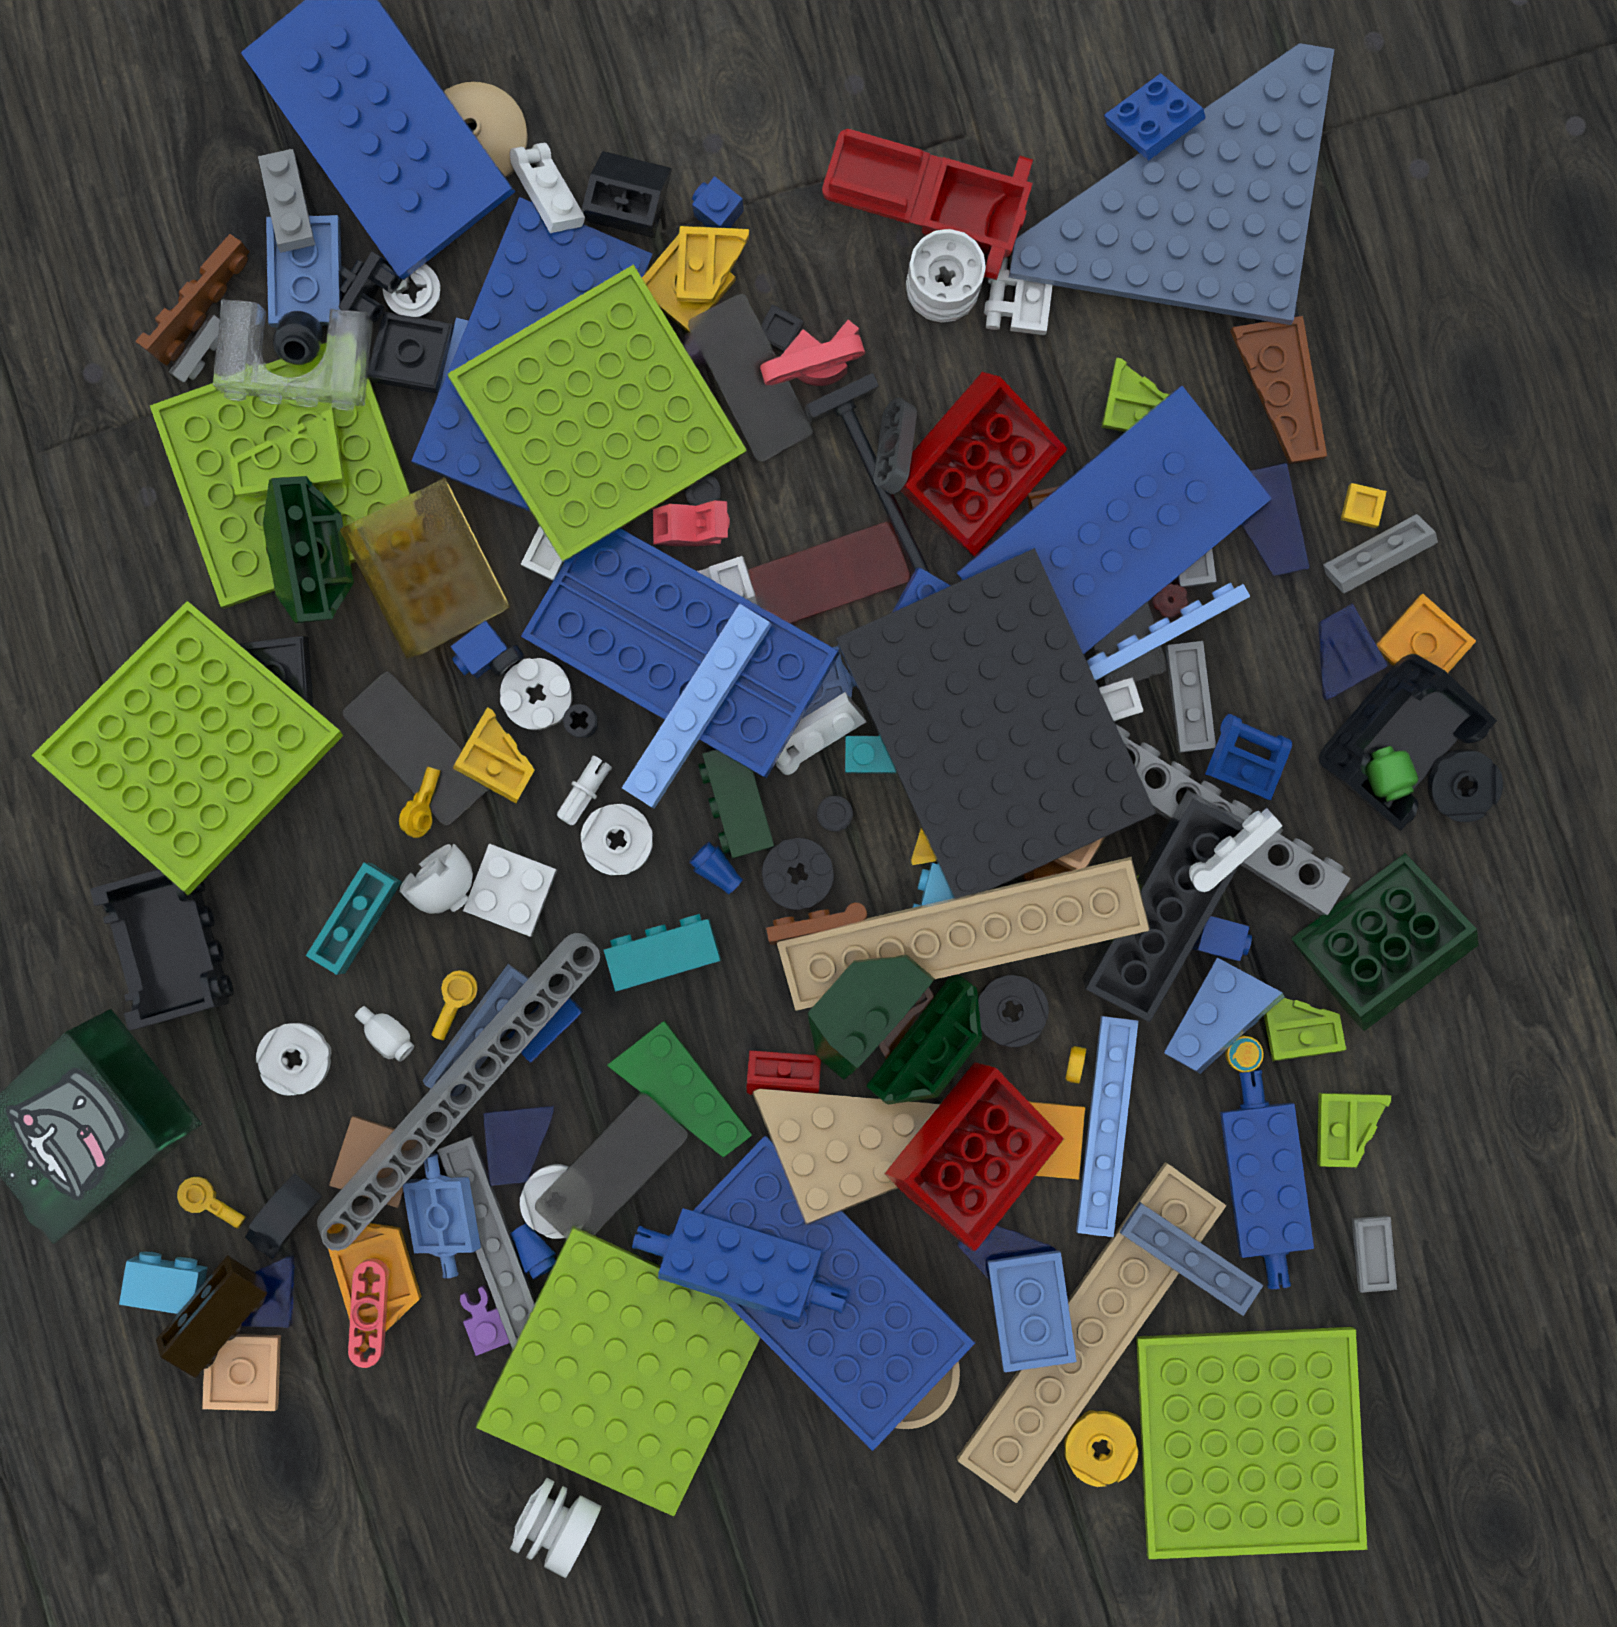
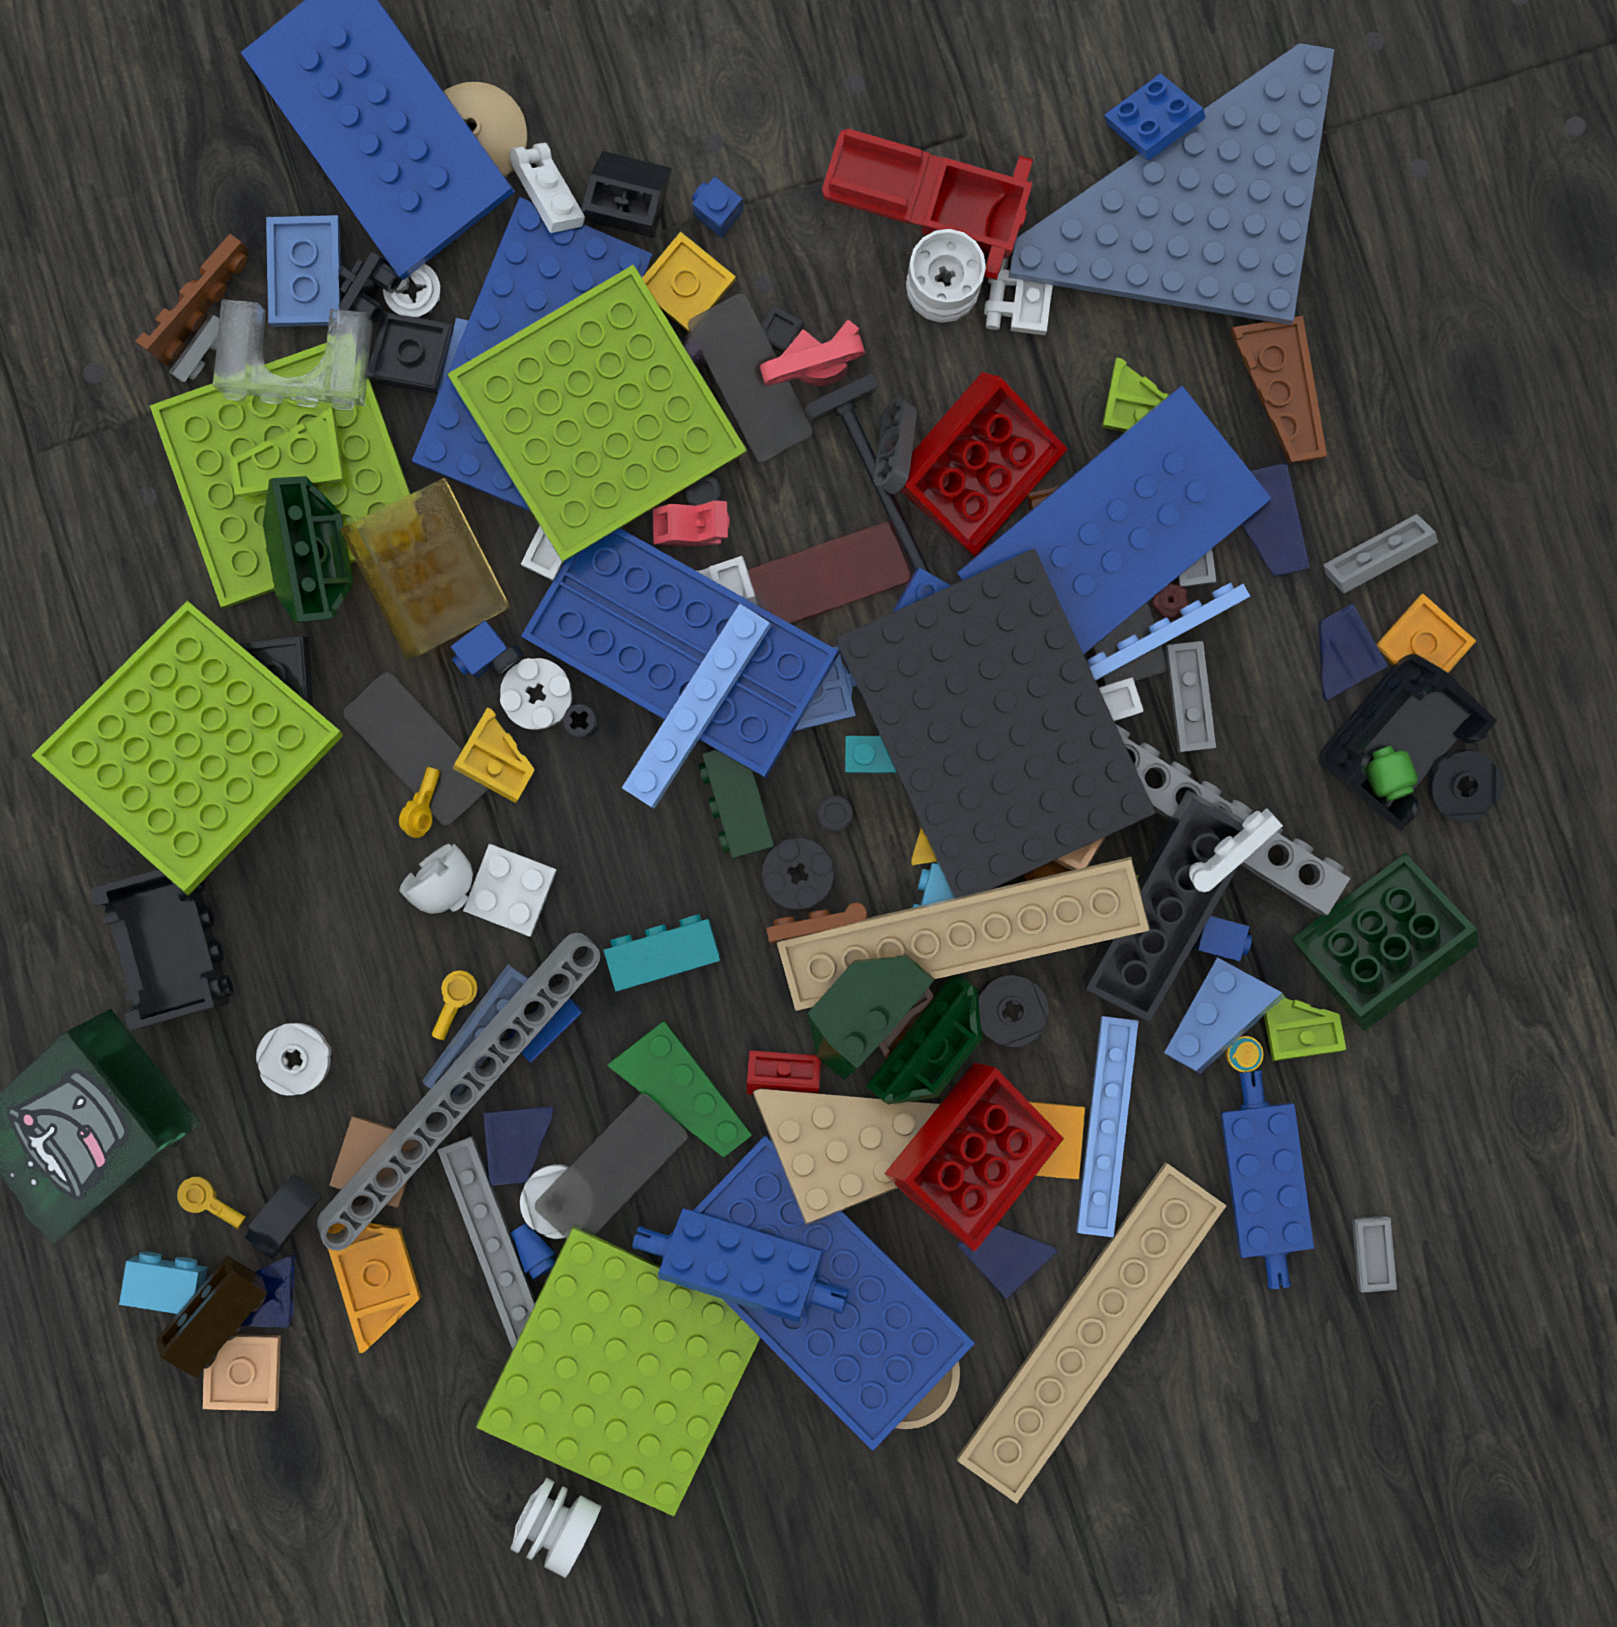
(286, 200): light grey plate -> none
(297, 337): black head -> none
(353, 918): teal brick -> none
(375, 1340): coral beam -> none
(385, 1034): white plant -> none
(441, 1216): medium blue plate -> none
(485, 1325): medium lavender plate -> none
(583, 791): white axle -> none
(612, 819): white plate -> none
(706, 260): yellow wing -> none
(715, 867): blue cone -> none
(819, 731): white plate -> none
(1031, 1311): medium blue plate -> none
(1075, 1064): yellow tile -> none
(1106, 1469): yellow plate -> none
(1191, 1258): sand blue plate -> none
(1244, 768): blue plate -> none
(1251, 1443): lime plate -> none
(1346, 1126): lime wing -> none
(1363, 505): yellow plate -> none

